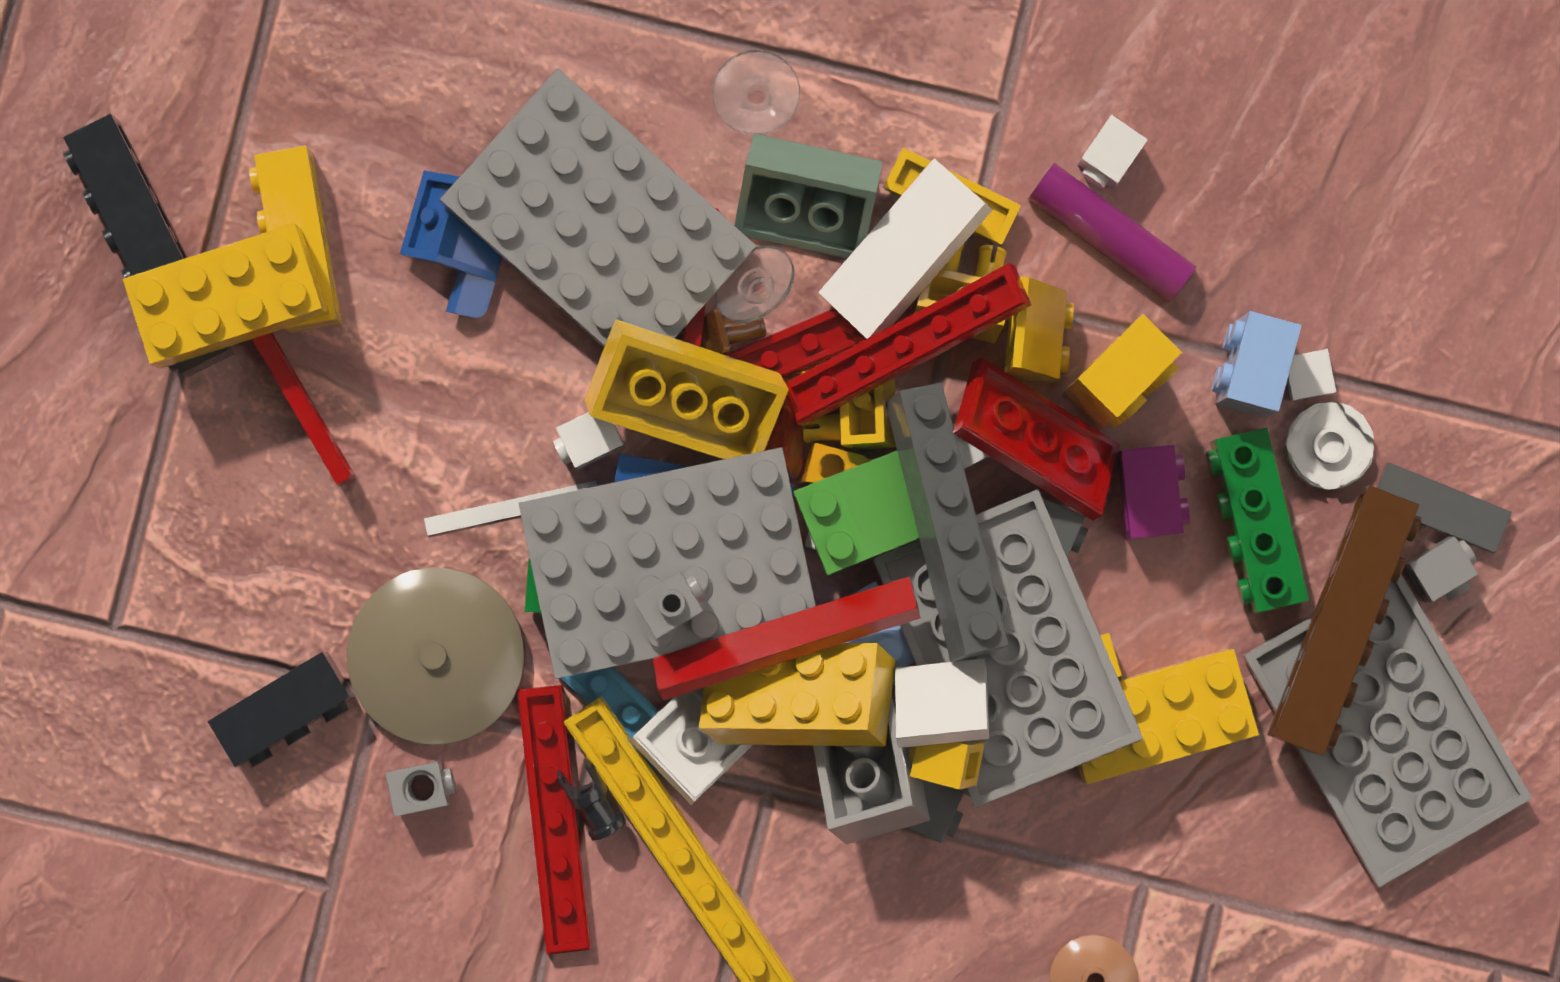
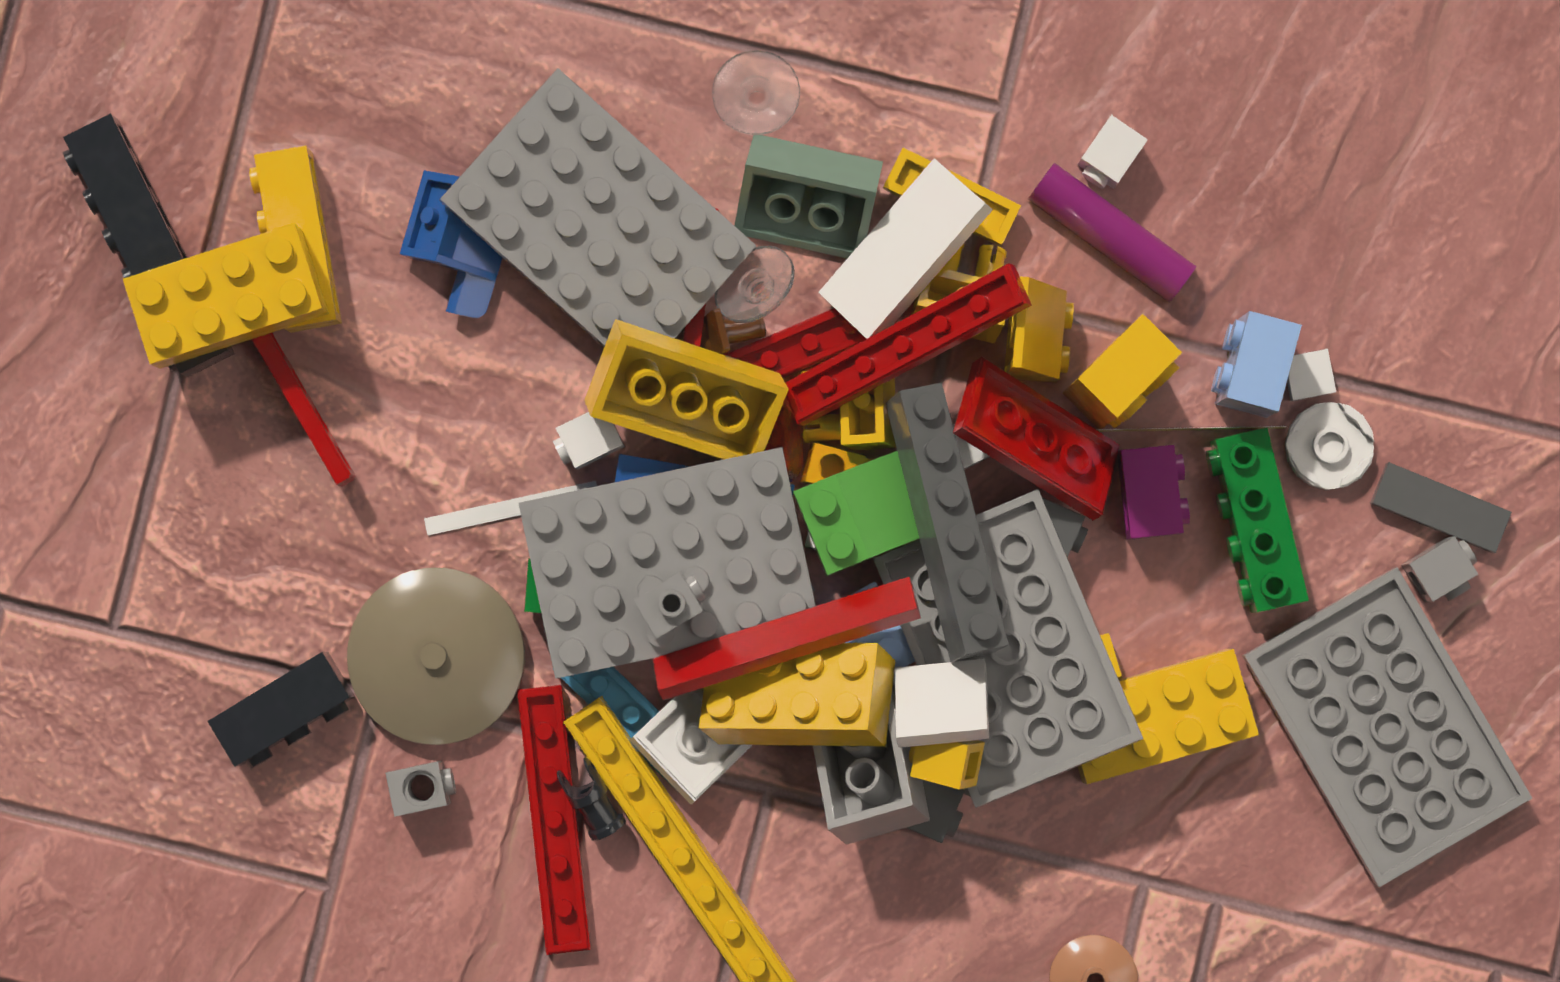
(1208, 428): none -> light yellow sticker
(1344, 620): reddish brown brick -> none

